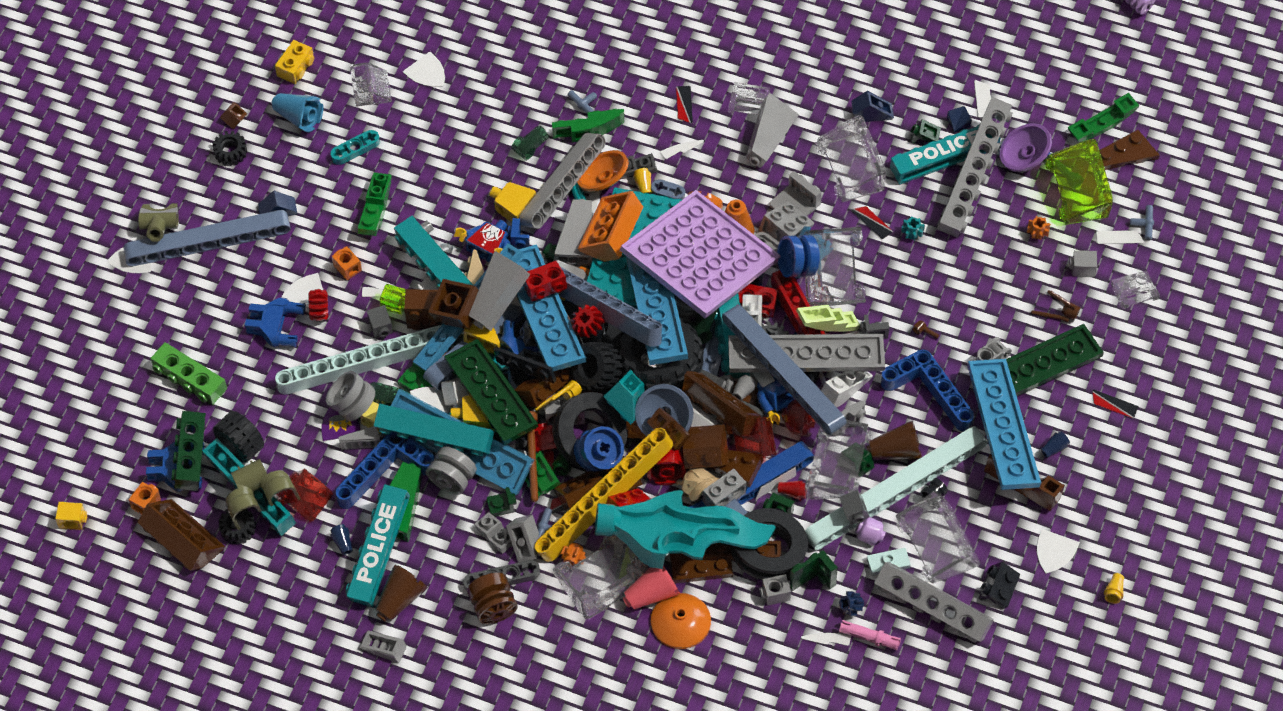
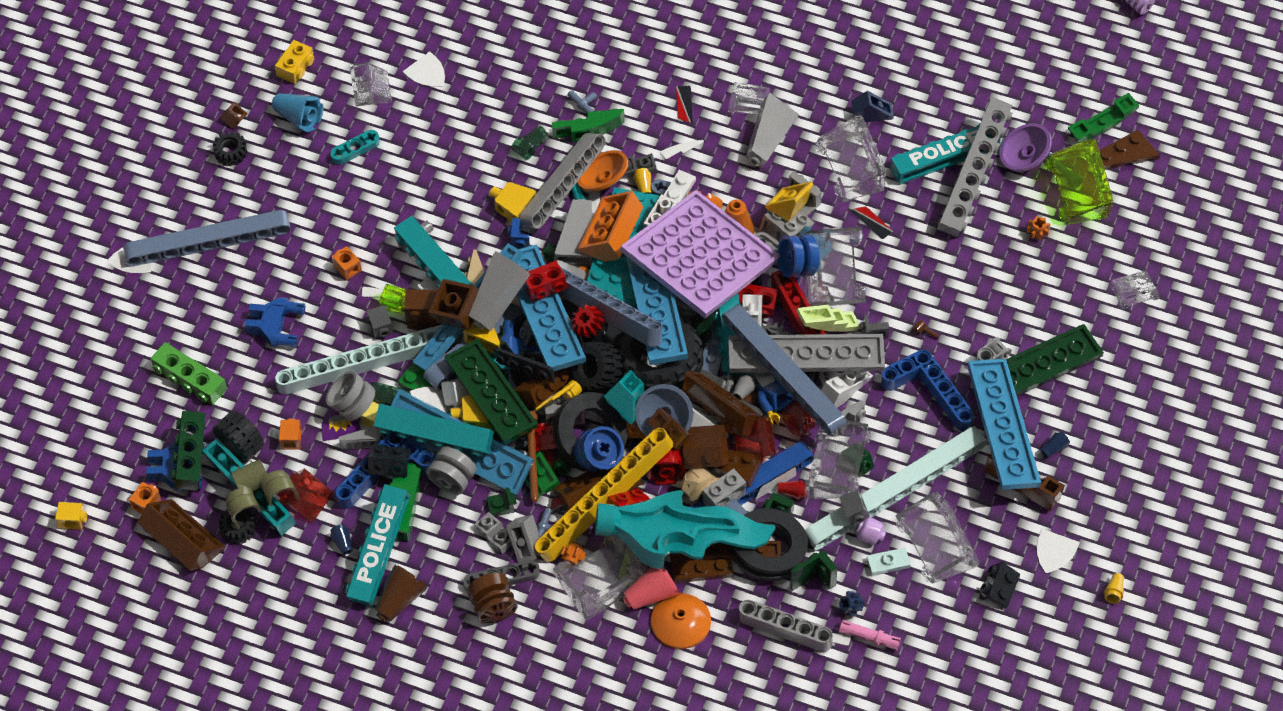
(158, 220): olive connector -> none
(278, 201): dark blue slope -> none
(290, 434): none -> orange brick
(299, 290): white sticker -> none
(318, 304): red gear -> none
(375, 204): green slope -> none
(389, 460): none -> black bracket
(395, 650): light grey slope -> none
(484, 238): torso -> none
(674, 194): none -> white slope
(779, 583): light grey brick -> none
(790, 200): none -> yellow slope
(790, 633): none -> light grey beam
(896, 444): reddish brown cone -> none
(912, 228): teal gear -> none
(925, 131): dark green bracket -> none
(935, 485): black wheel -> none
(959, 119): dark blue slope -> none
(981, 621): light grey brick -> none
(982, 97): white sticker -> none
(1069, 310): reddish brown plant -> none
(1083, 263): light grey brick -> none
(1114, 404): sticker -> none
(1115, 237): white sticker -> none
(1148, 222): sand blue piece -> none

